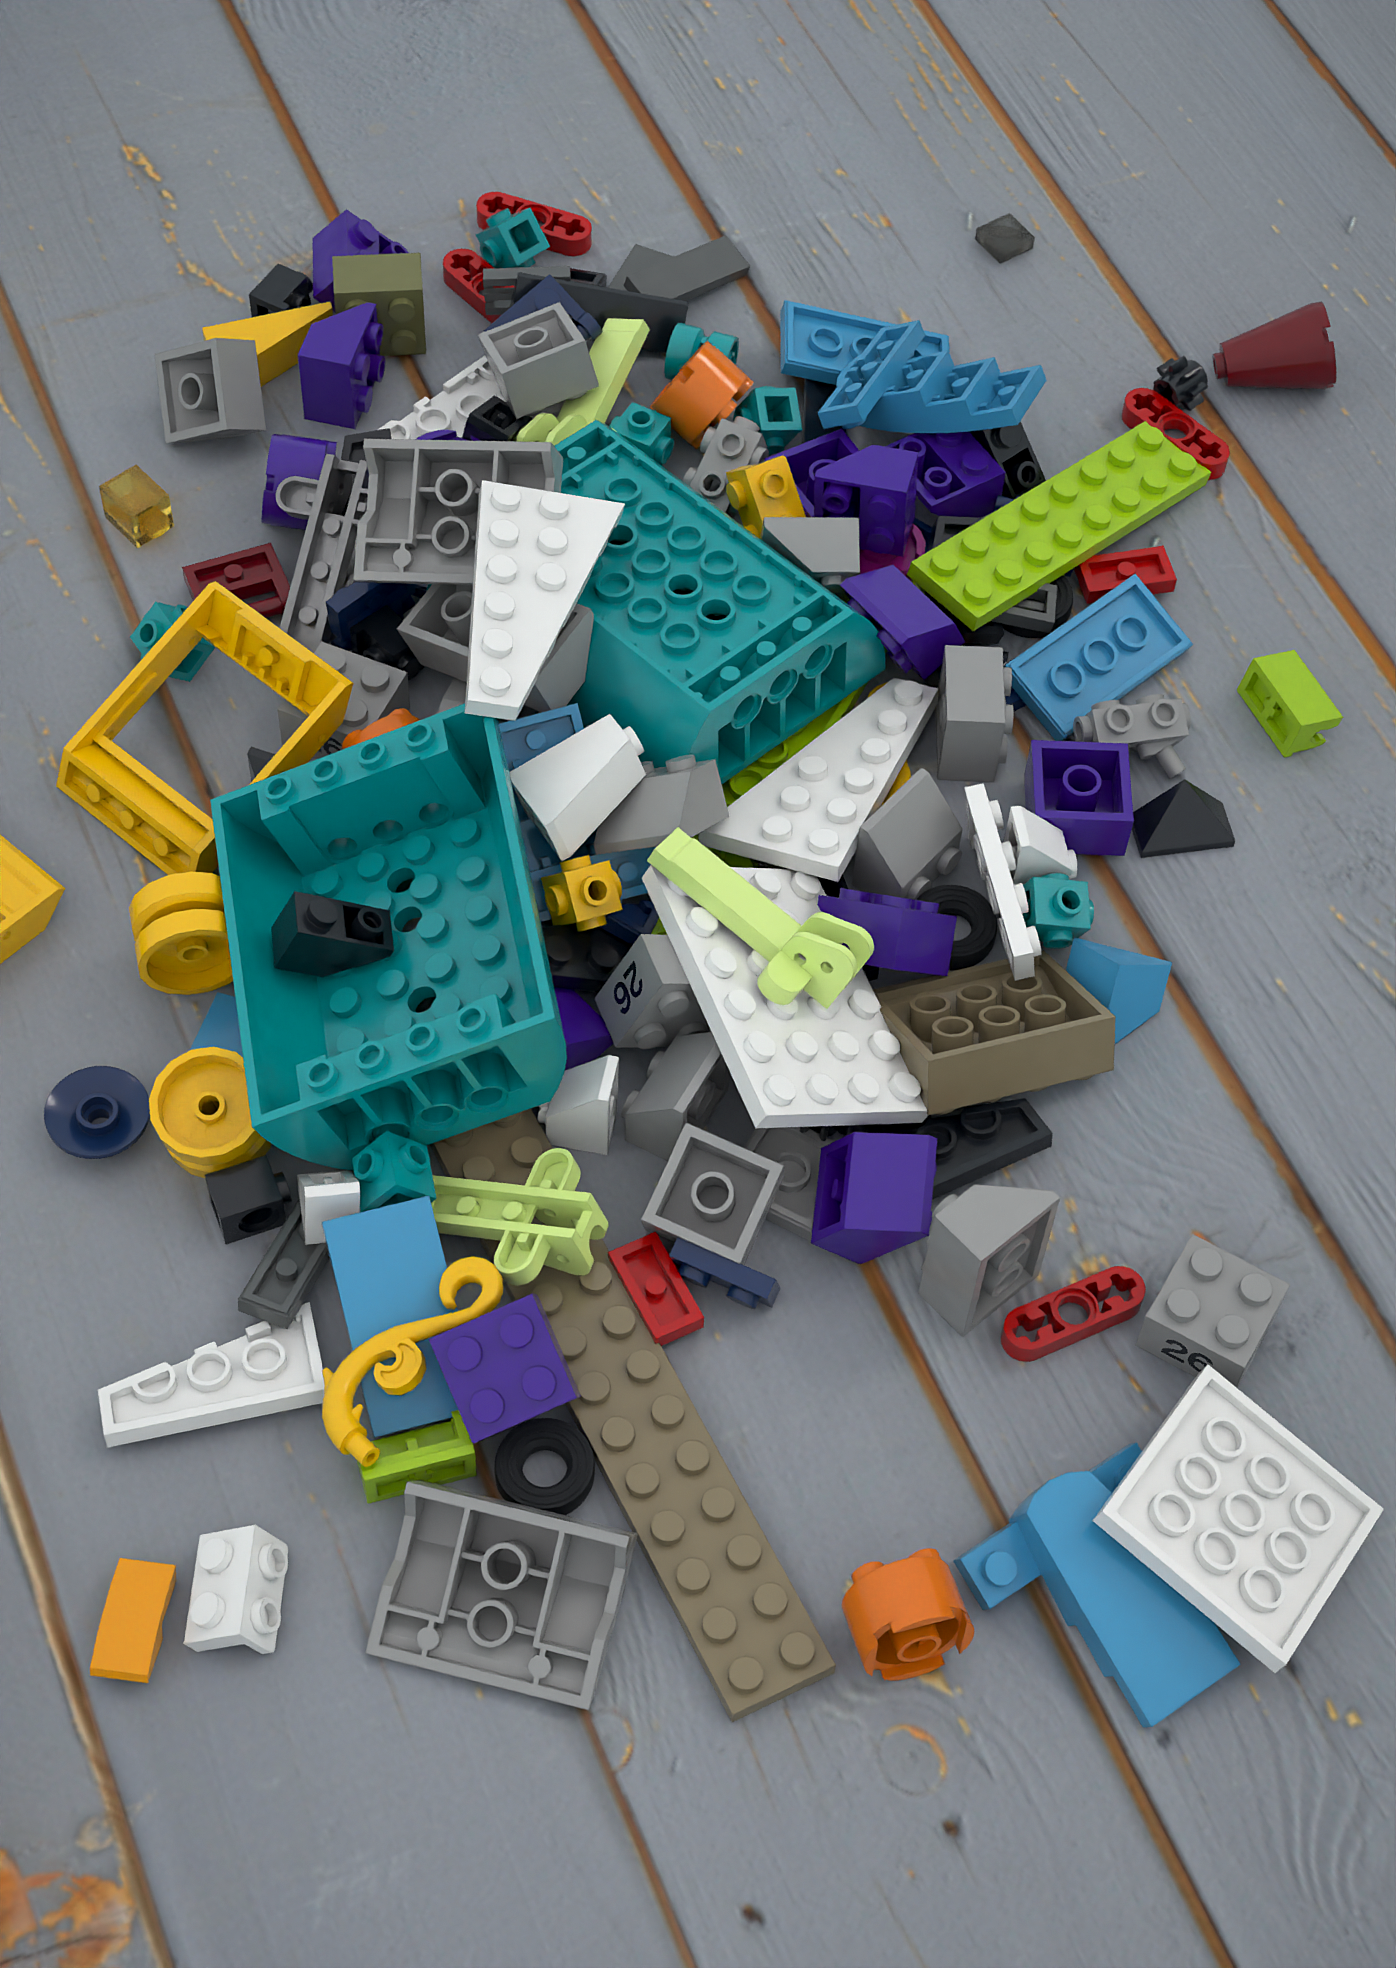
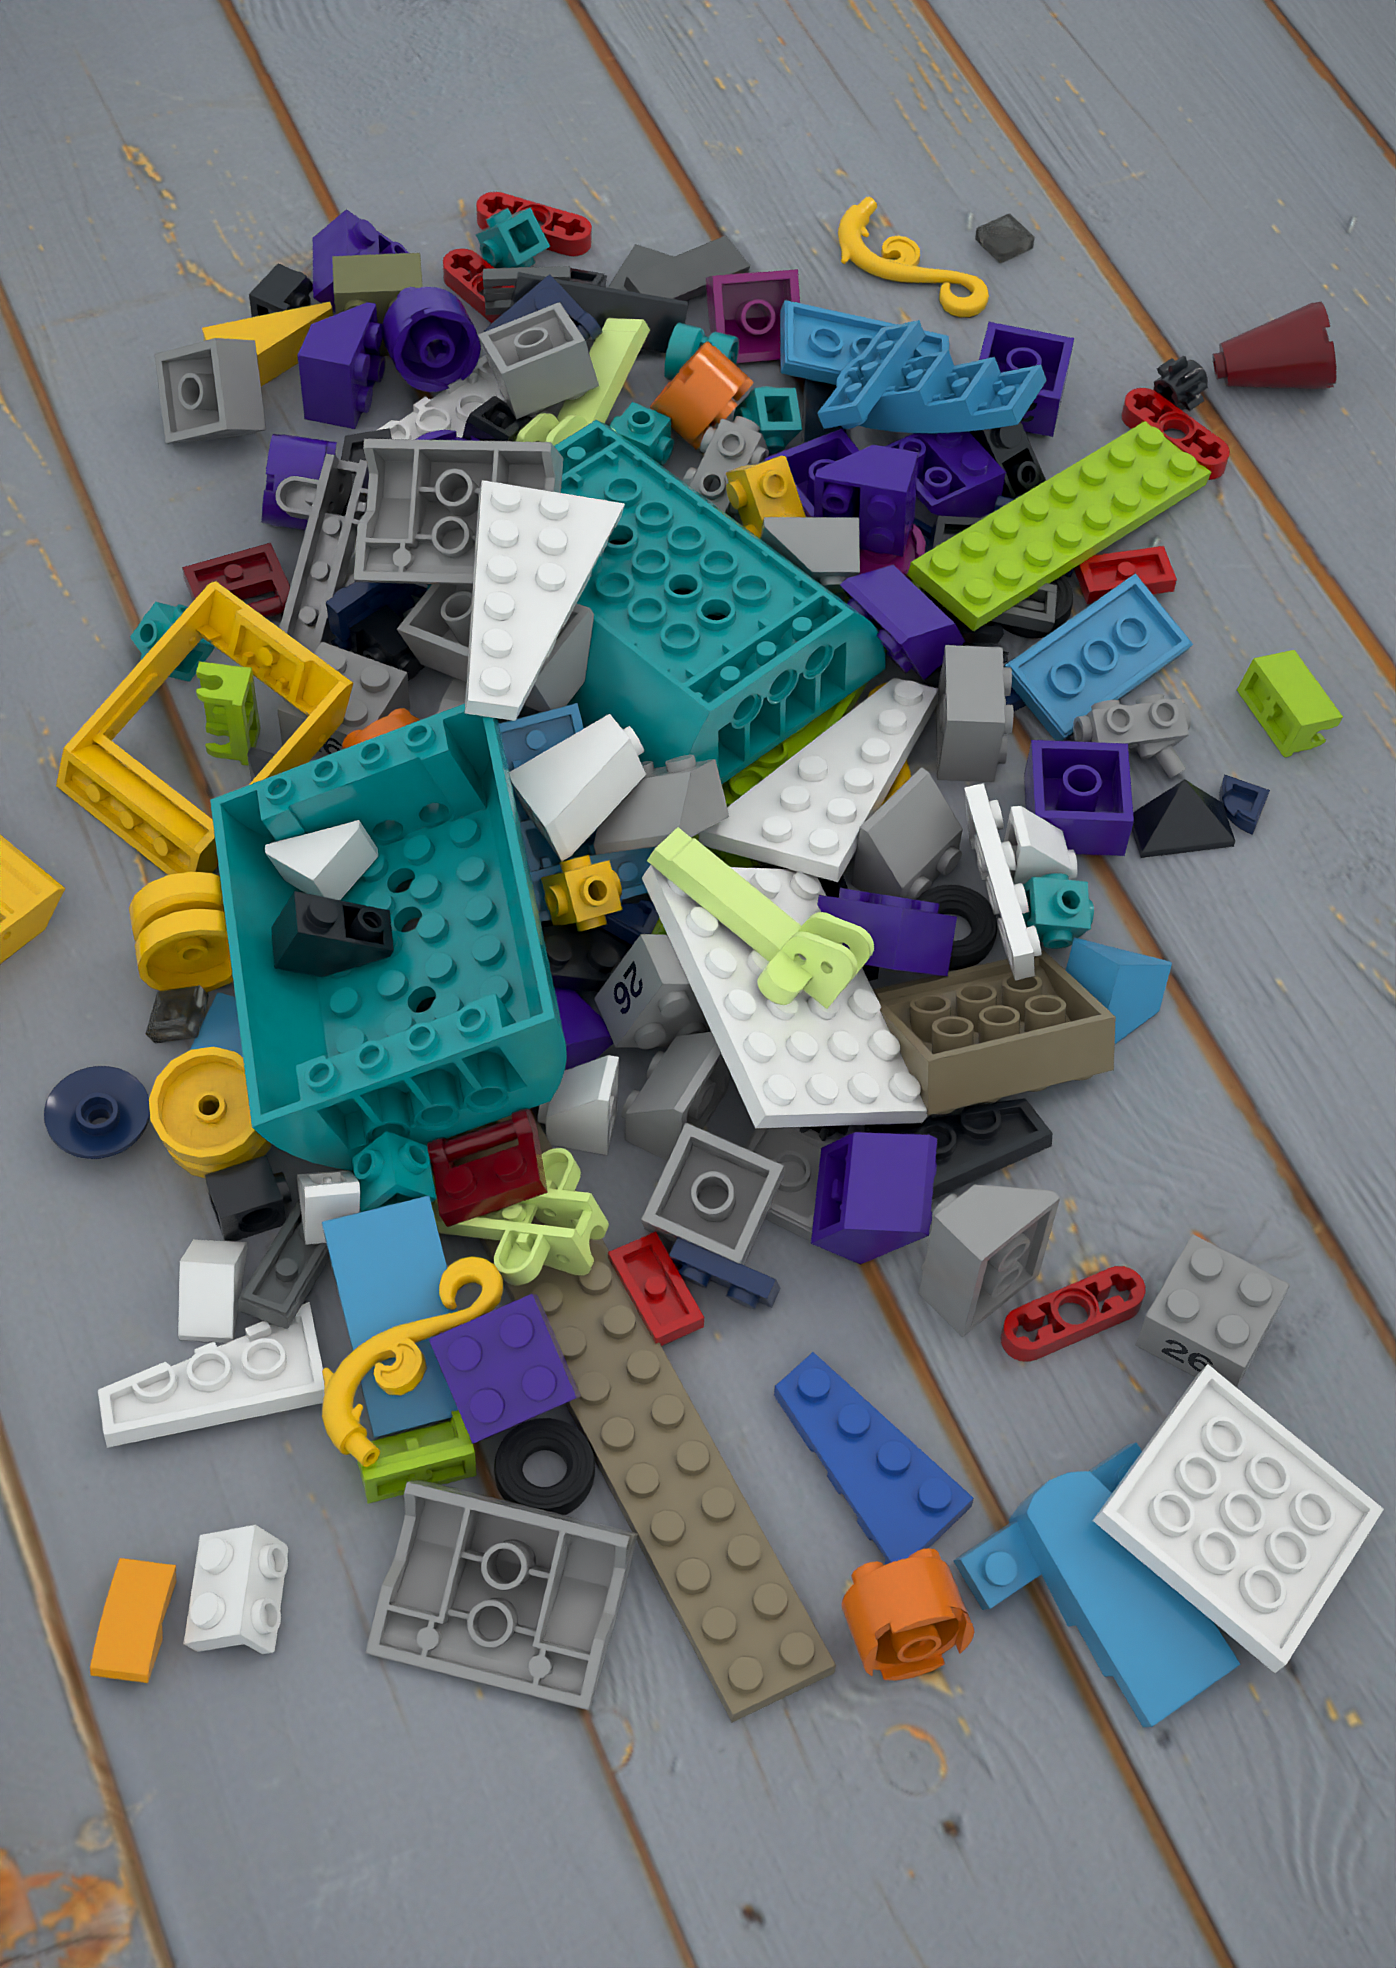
(136, 506): clear yellow brick -> none
(177, 1014): none -> clear smoke tile
(210, 1290): none -> white slope
(229, 709): none -> lime hinge
(324, 860): none -> white slope
(430, 338): none -> dark purple brick
(491, 1180): none -> dark red plate
(750, 309): none -> magenta slope
(887, 1480): none -> blue wing
(906, 267): none -> yellow plant
(1024, 348): none -> dark purple brick
(1242, 802): none -> dark blue tile

